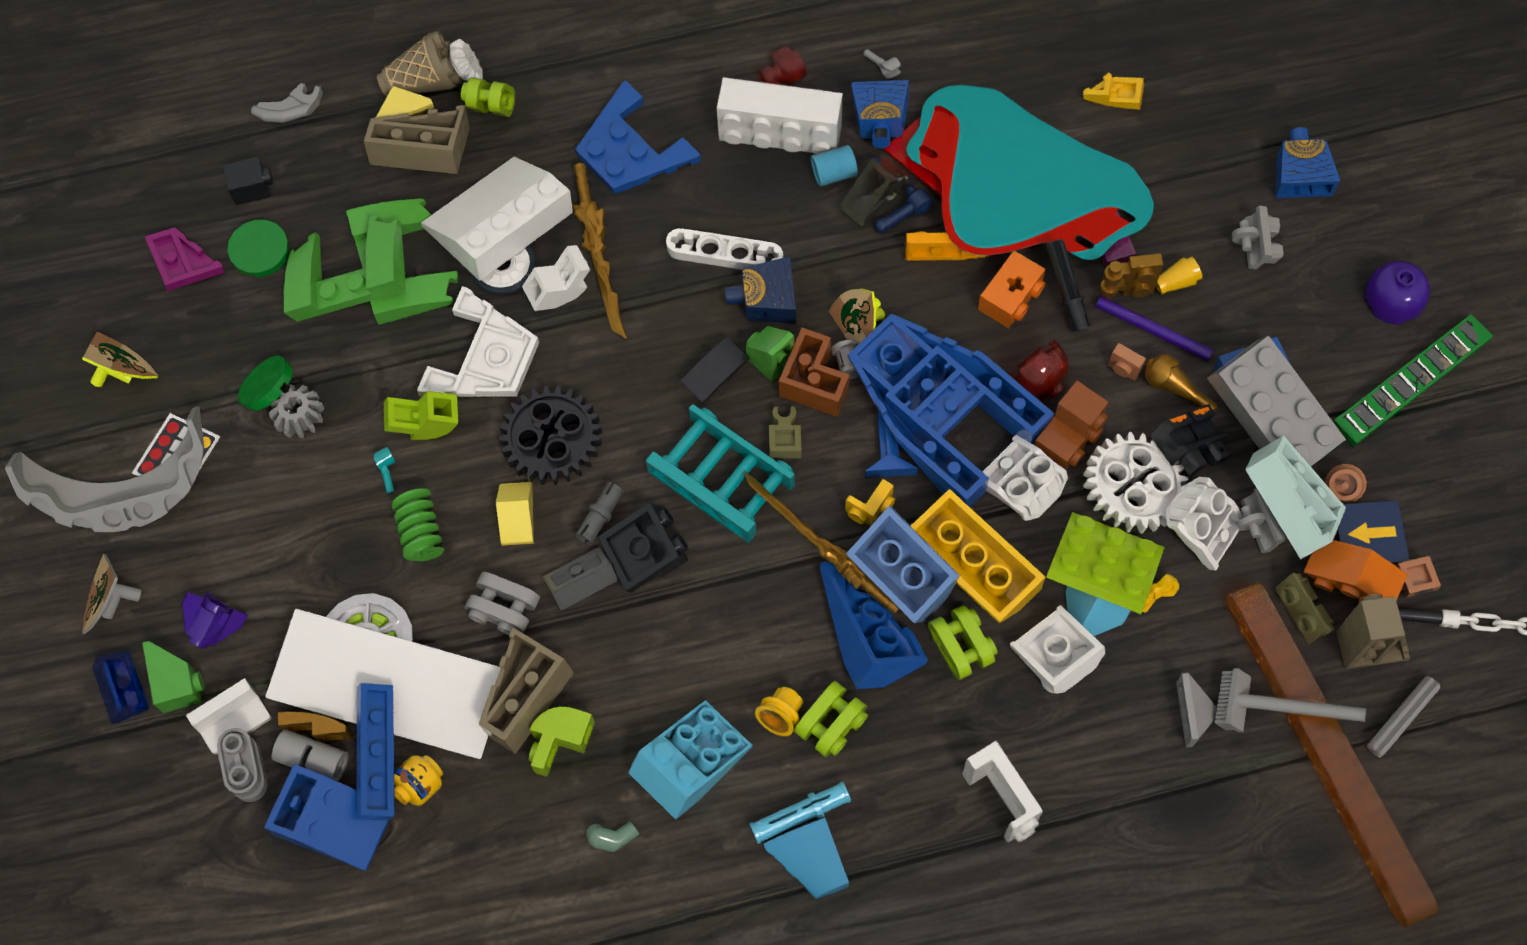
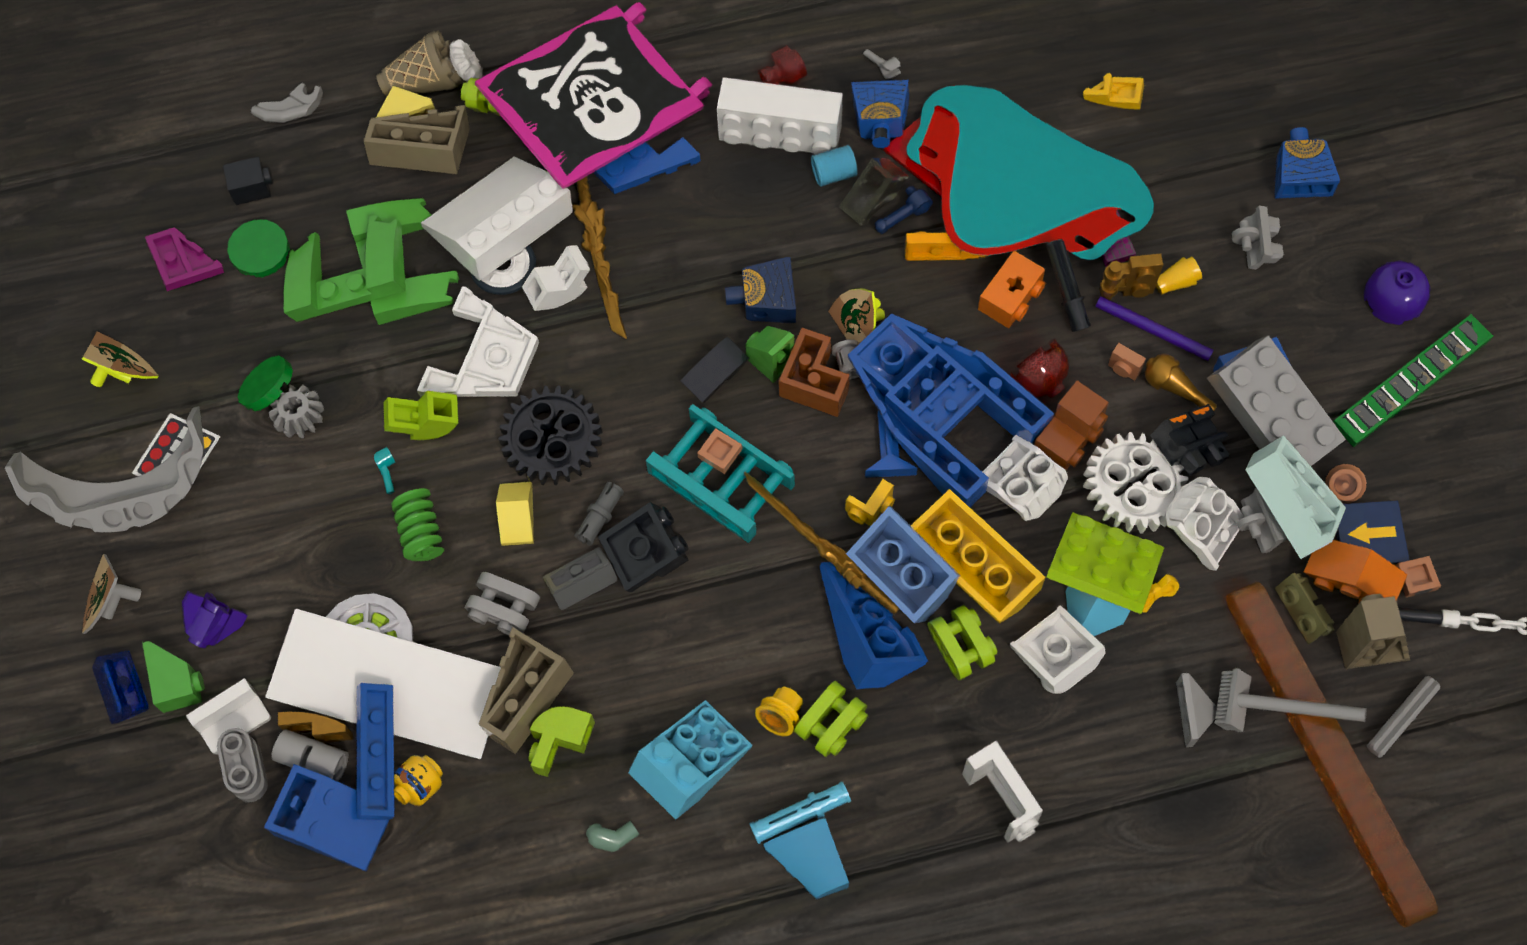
(591, 95): none -> flag
(719, 451): none -> nougat plate
(725, 244): white beam -> none
(784, 436): olive plate -> none

